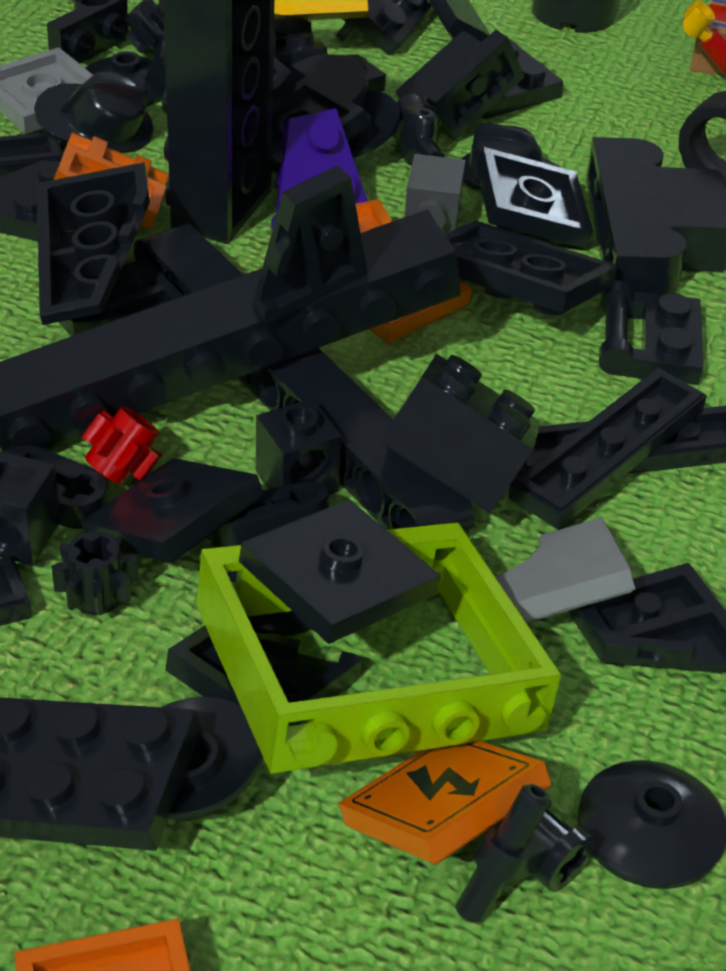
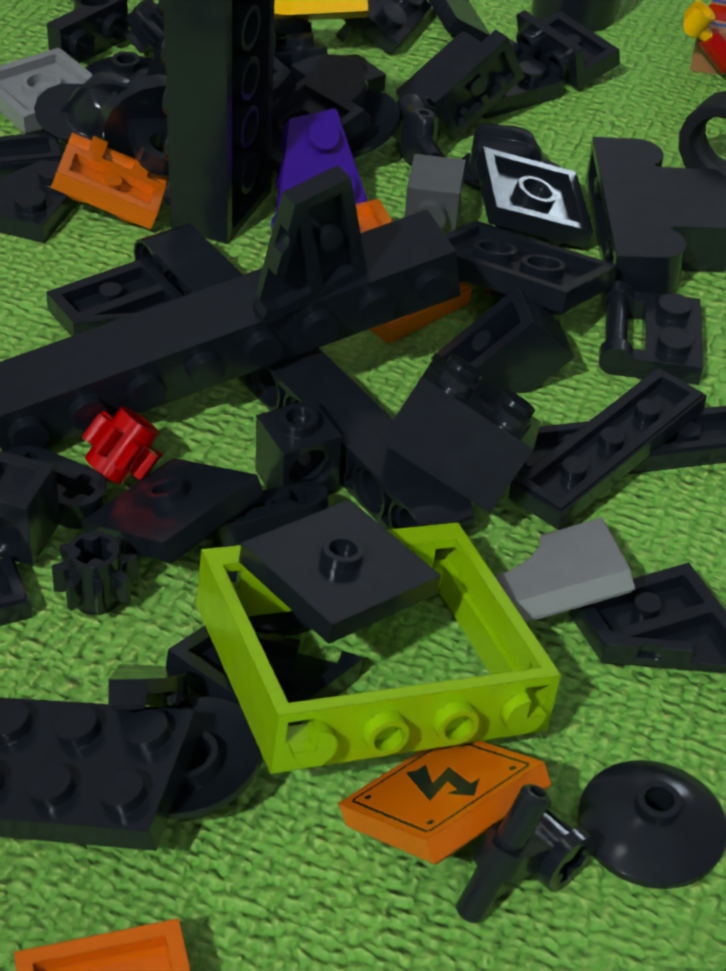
(85, 238): black wedge -> none
(133, 682): none -> black tile
(136, 122): none -> black tile
(513, 344): none -> black slope
(566, 47): none -> black bracket

